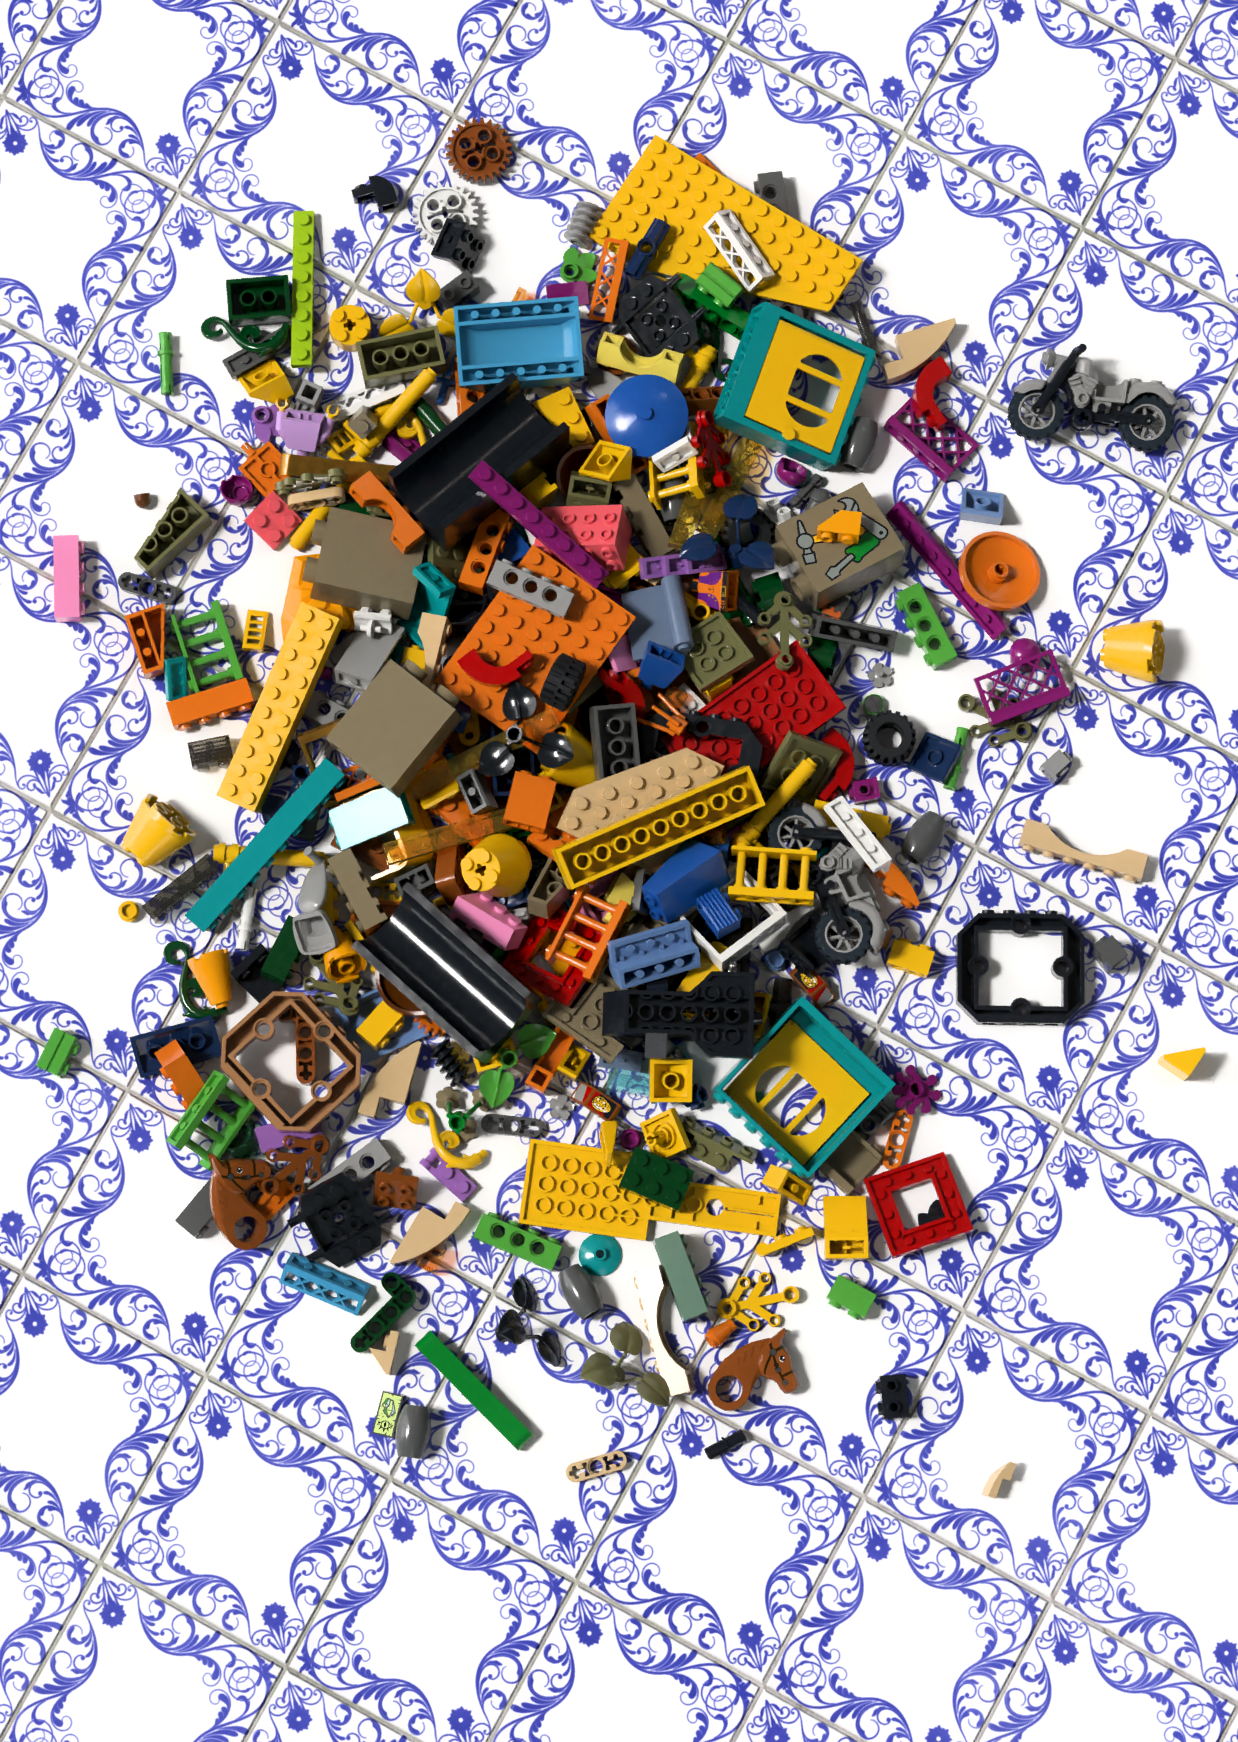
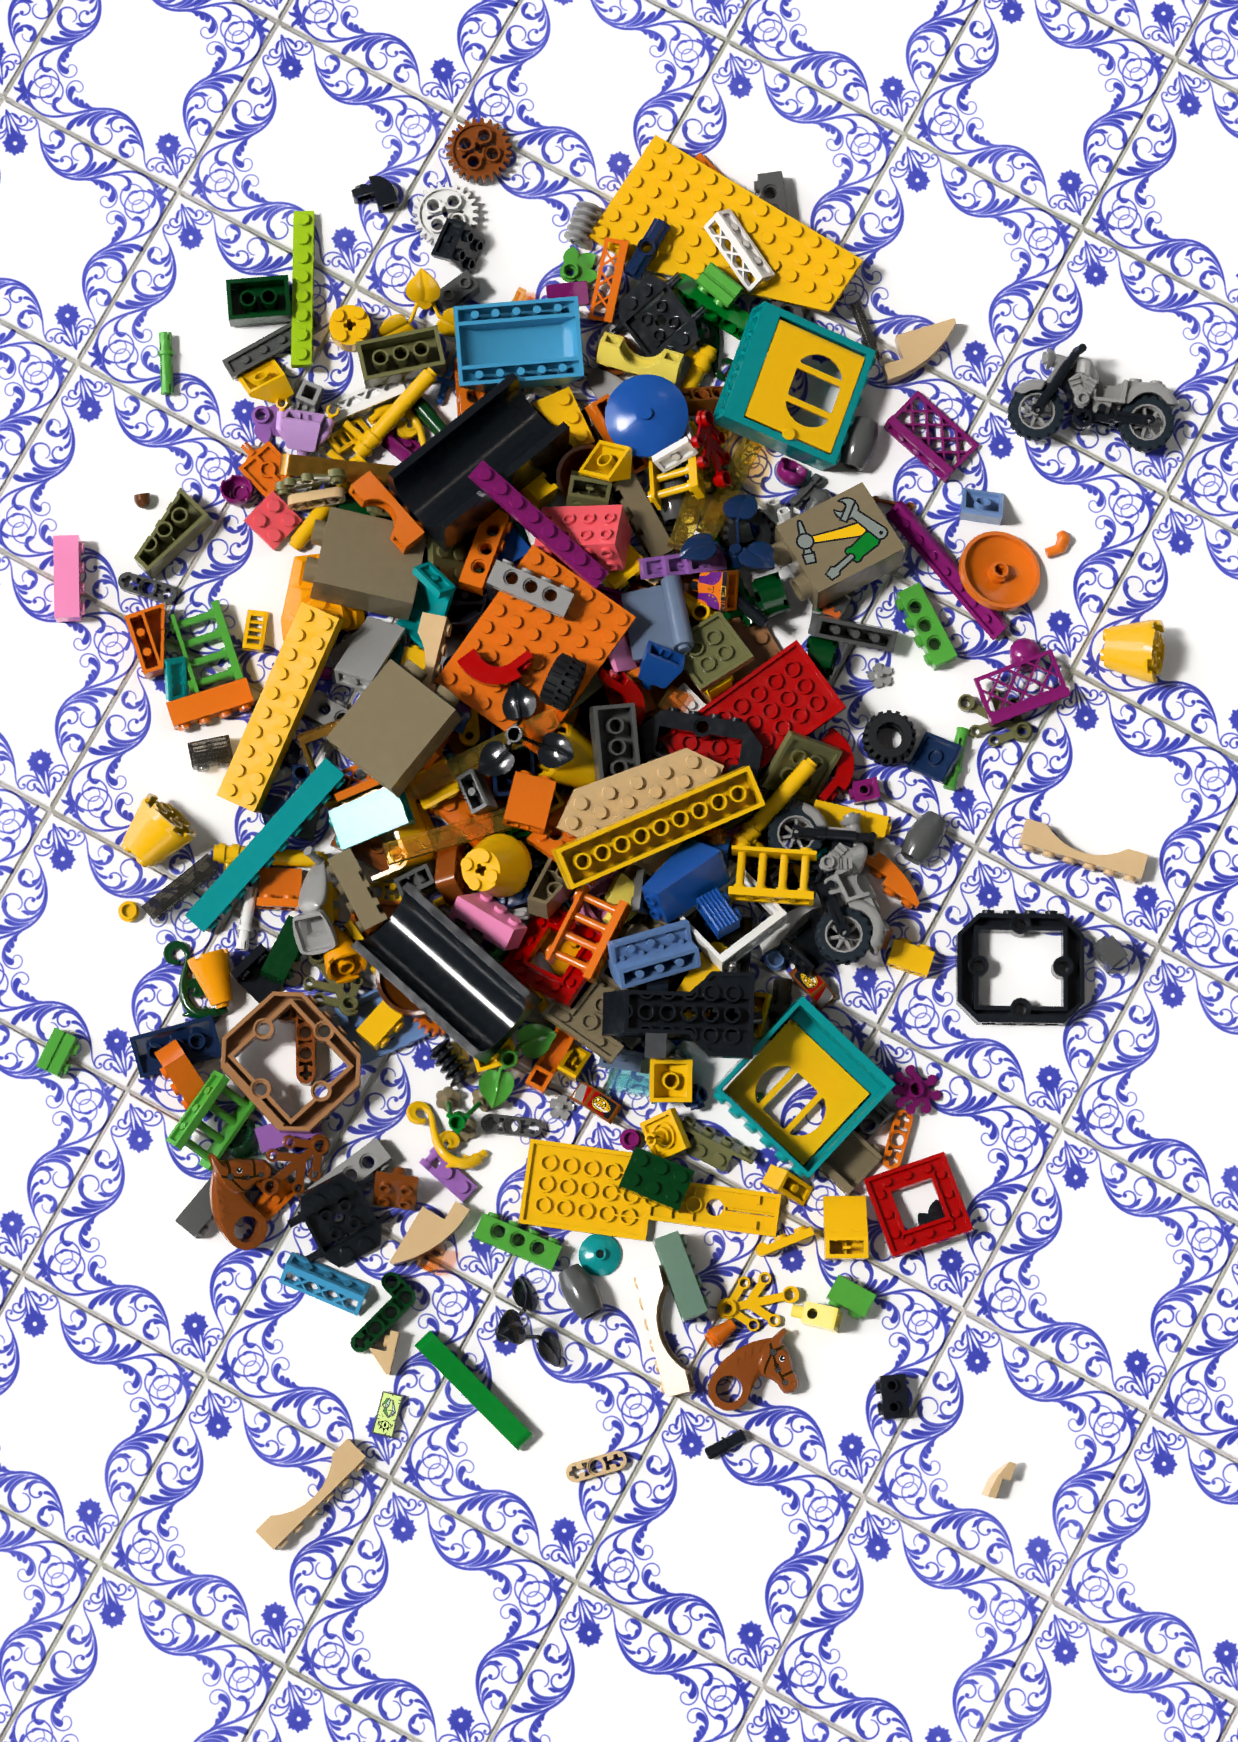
(248, 331): dark green plant -> none
(279, 888): none -> orange bracket
(279, 1527): none -> tan arch
(363, 422): dark tan brick -> none
(373, 622): white hips -> none
(392, 1081): tan slope -> none
(413, 1431): dark grey piece -> none
(601, 1371): olive plant -> none
(607, 1138): yellow slope -> none
(676, 724): orange plant -> none
(785, 627): olive plant -> none
(827, 1317): none -> light yellow torso
(841, 527): light orange slope -> none
(858, 835): white fence -> none
(873, 704): flat silver tile -> none
(910, 505): none -> dark orange hinge
(923, 403): red arch -> none
(1056, 765): light grey brick -> none
(1061, 545): none -> orange arm
(1182, 1063): yellow slope -> none

